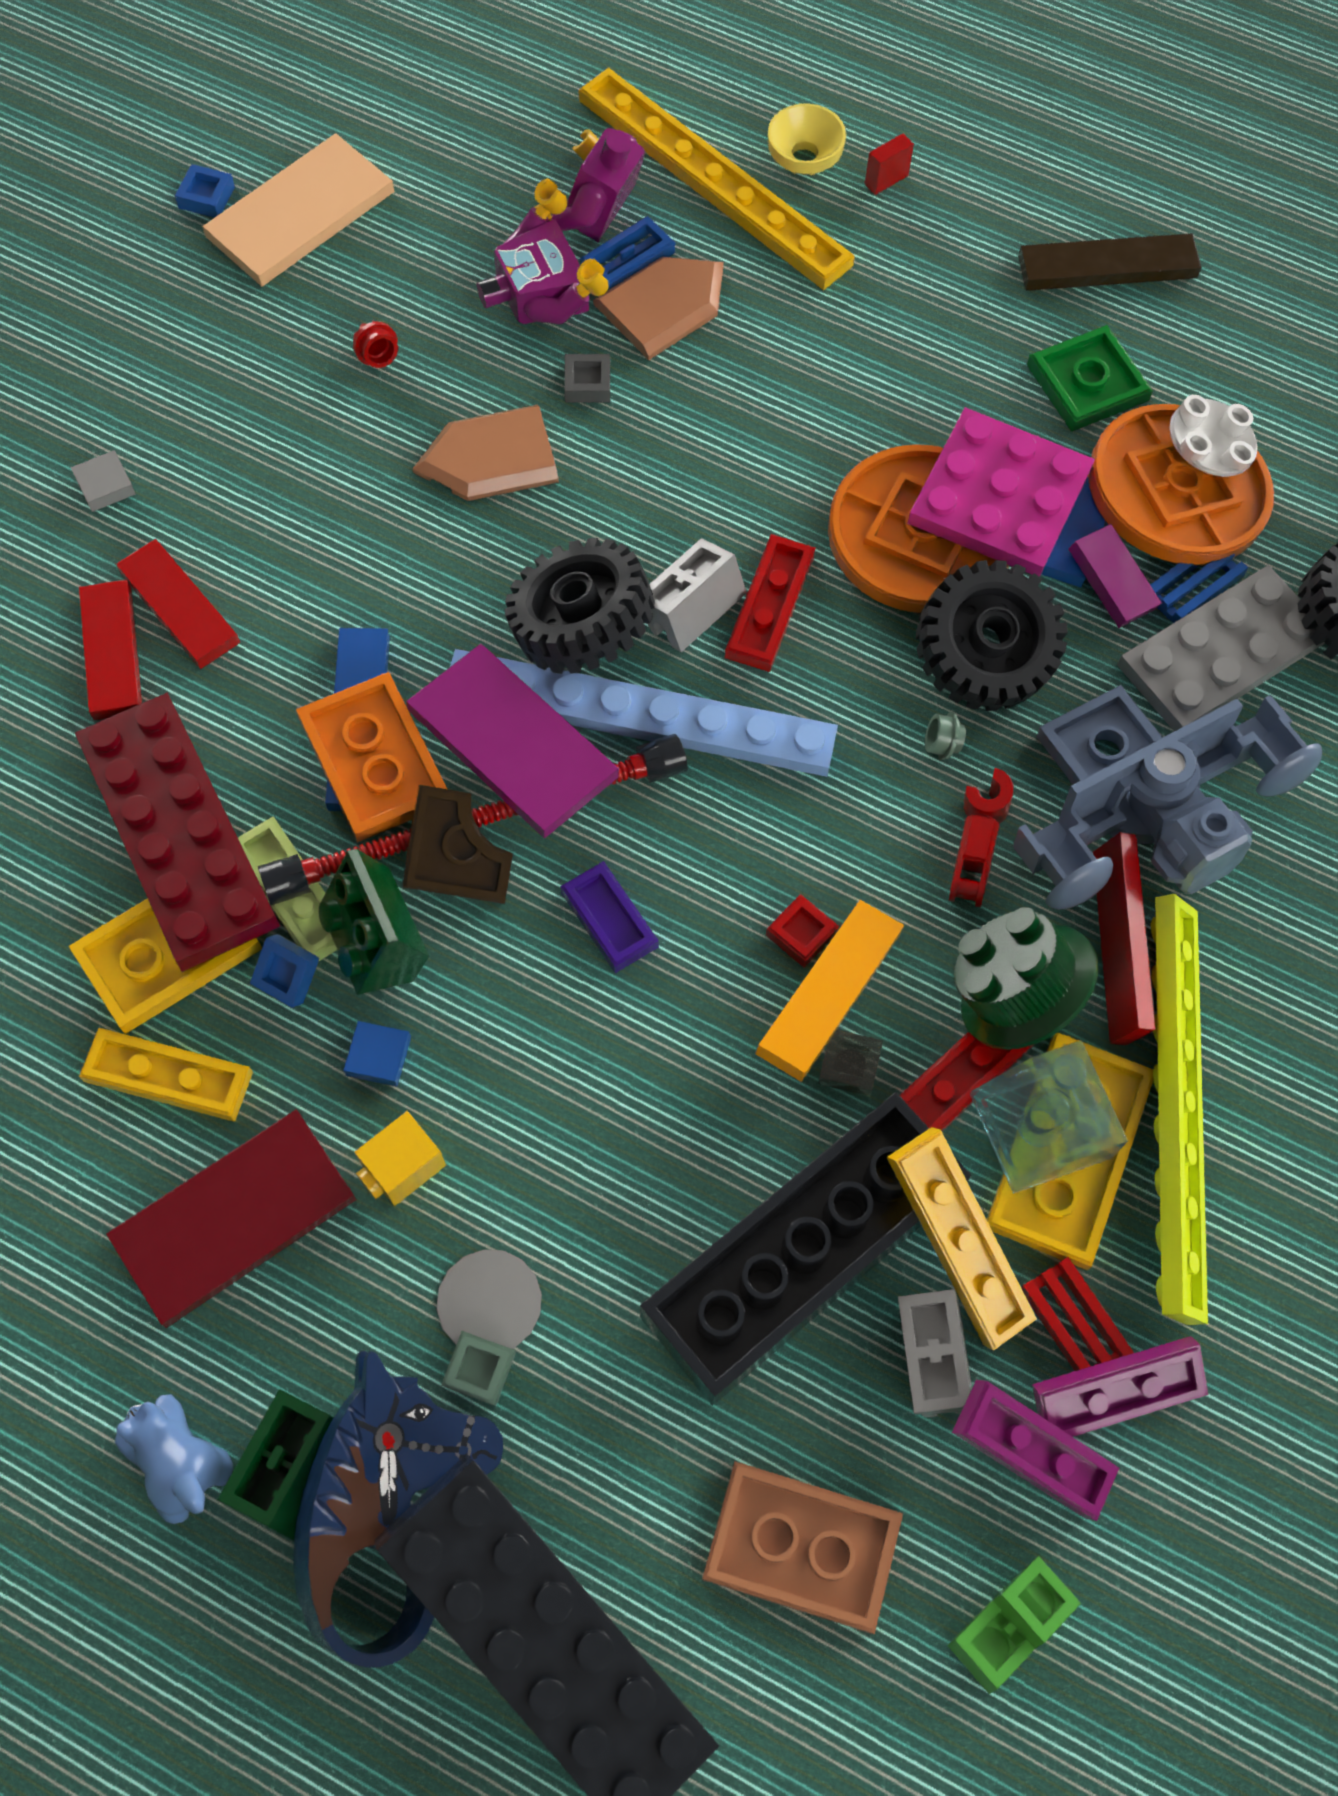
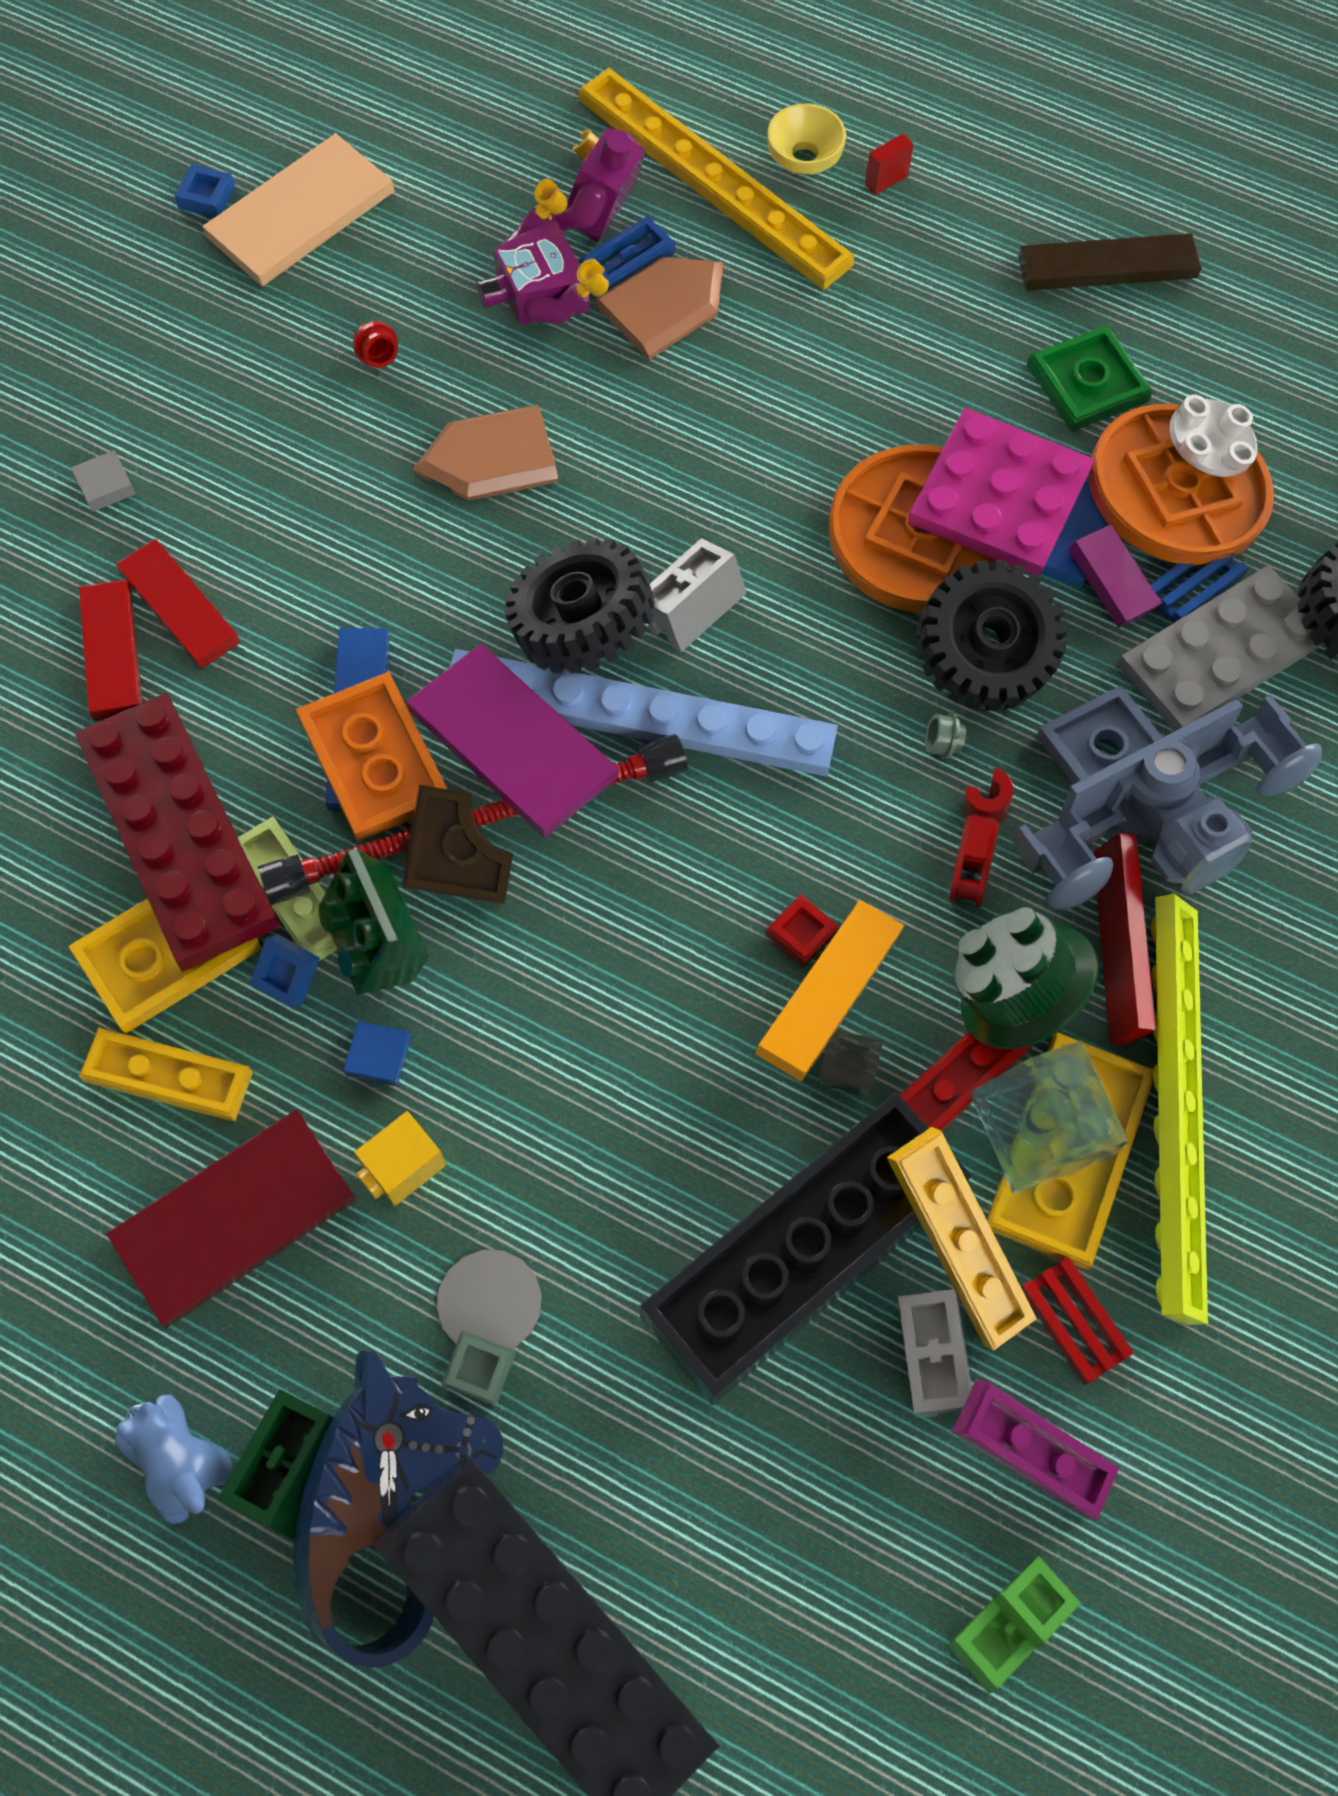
(587, 378): dark grey tile -> none
(609, 917): dark purple tile -> none
(770, 603): red tile -> none
(803, 1547): nougat tile -> none
(1123, 1387): magenta tile -> none

